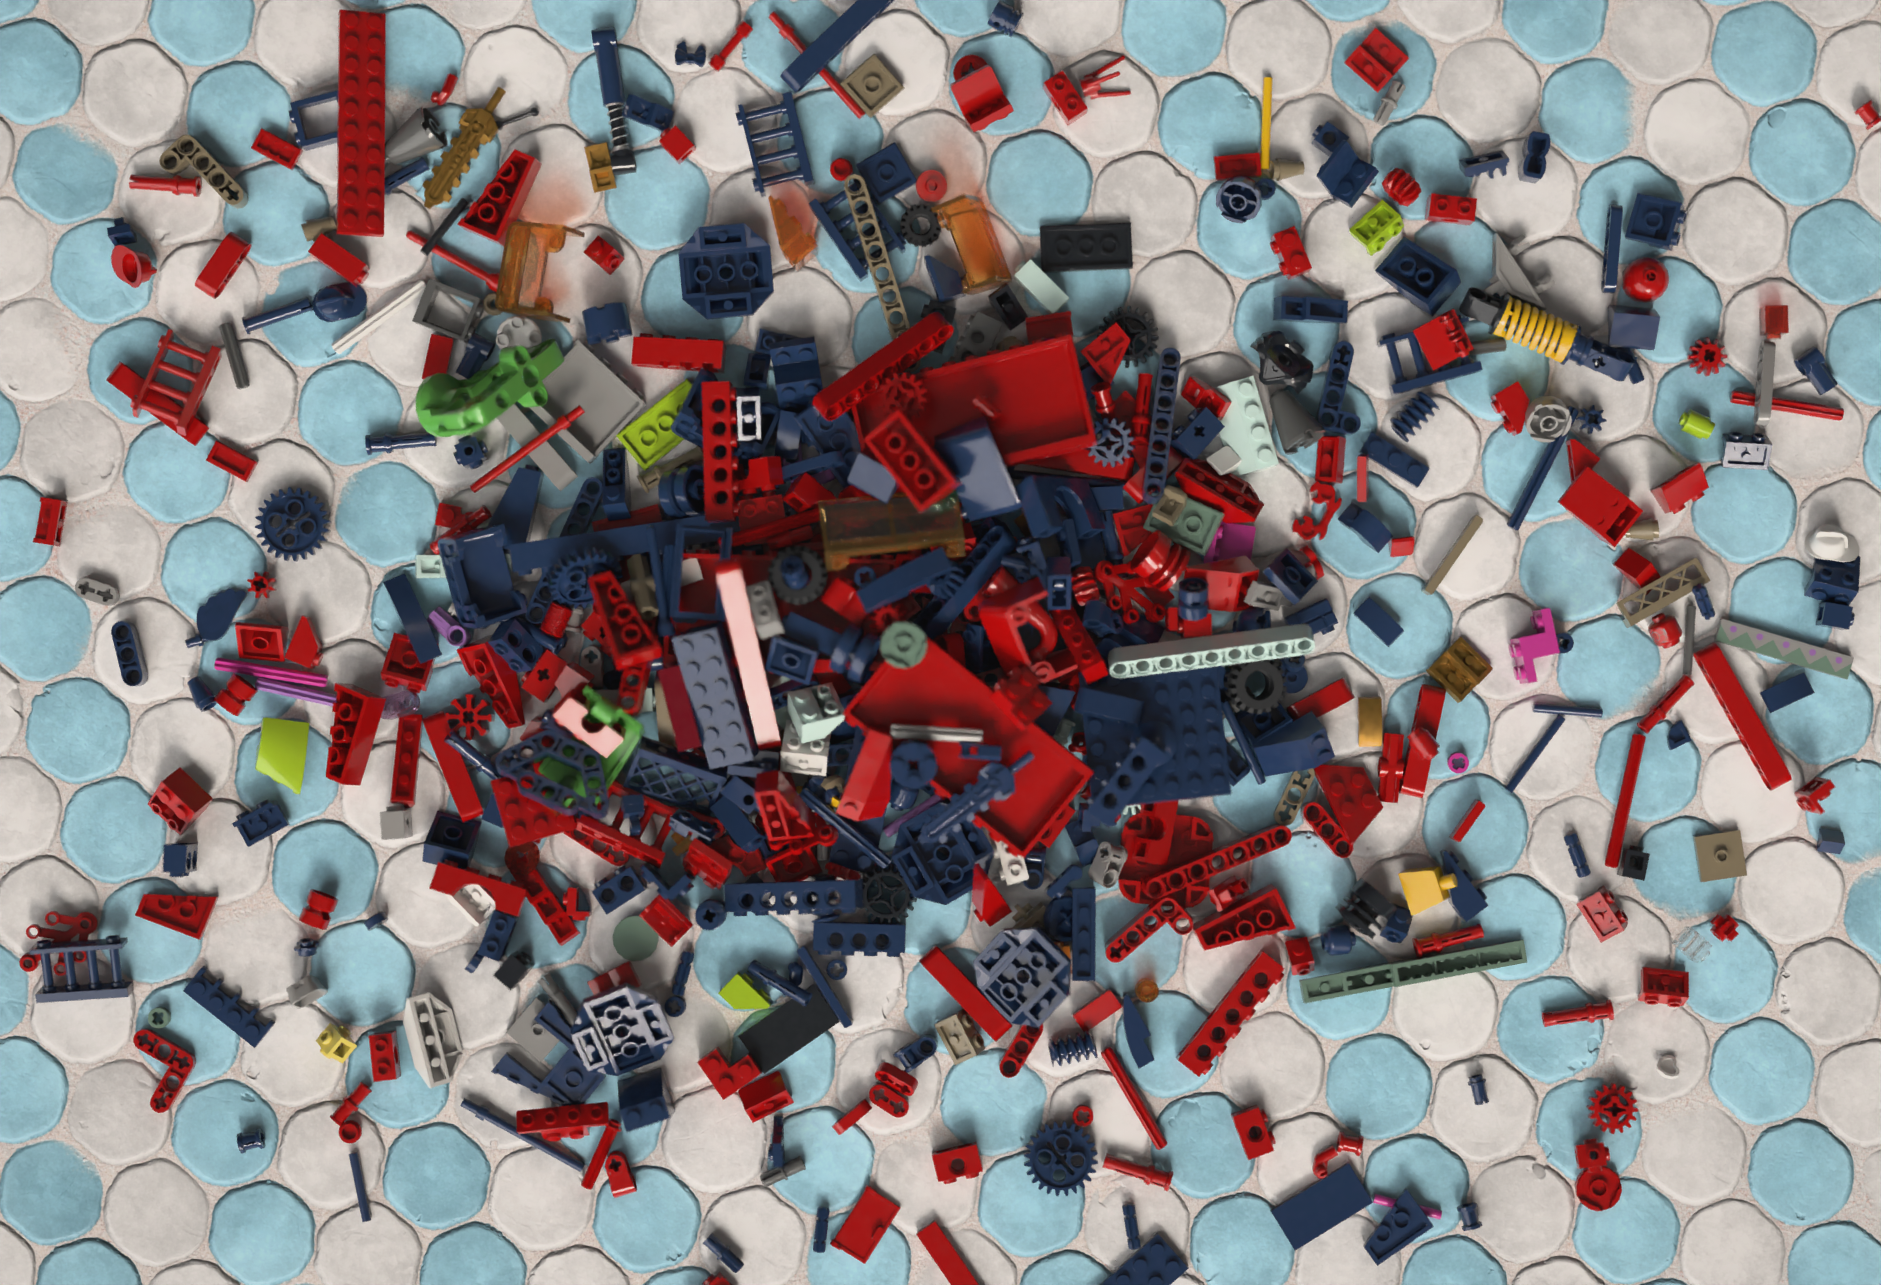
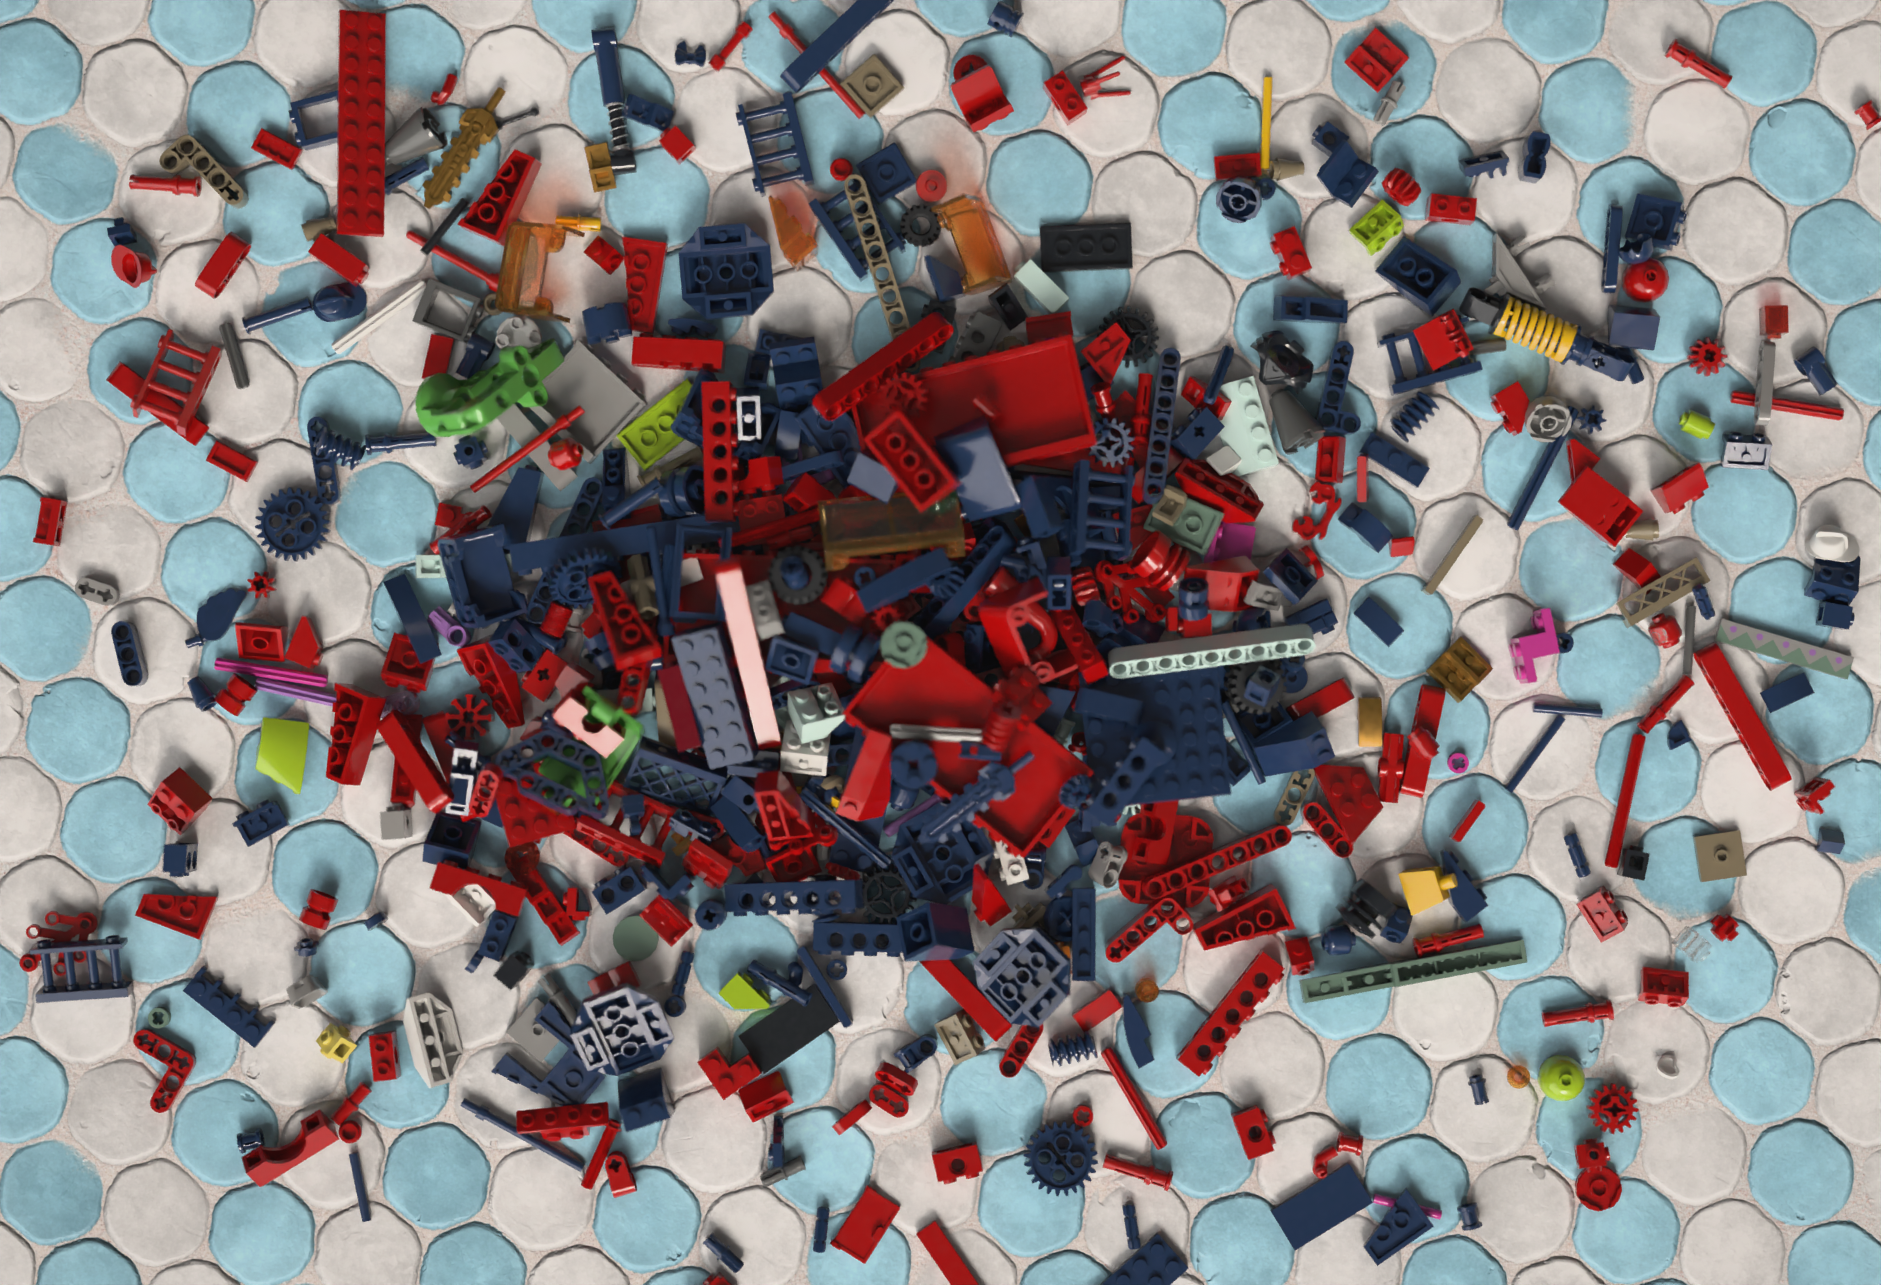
(268, 1163): none -> red arch
(319, 462): none -> dark blue beam
(339, 448): none -> dark blue piece
(415, 761): none -> red beam
(462, 776): none -> dark blue slope
(492, 786): none -> red beam
(565, 454): none -> red head
(580, 223): none -> yellow axle
(600, 648): none -> dark blue wheel
(631, 502): none -> dark blue pin
(644, 278): none -> red wing
(685, 325): none -> dark blue slope
(935, 933): none -> dark blue slope
(1000, 725): none -> red piece
(1079, 784): none -> dark blue gear
(1081, 519): none -> dark blue fence
(1218, 374): none -> dark blue axle
(1262, 686): none -> dark blue brick
(1524, 1080): none -> clear orange plate
(1561, 1078): none -> lime cylinder
(1637, 251): none -> dark blue hair
(1689, 59): none -> red pin

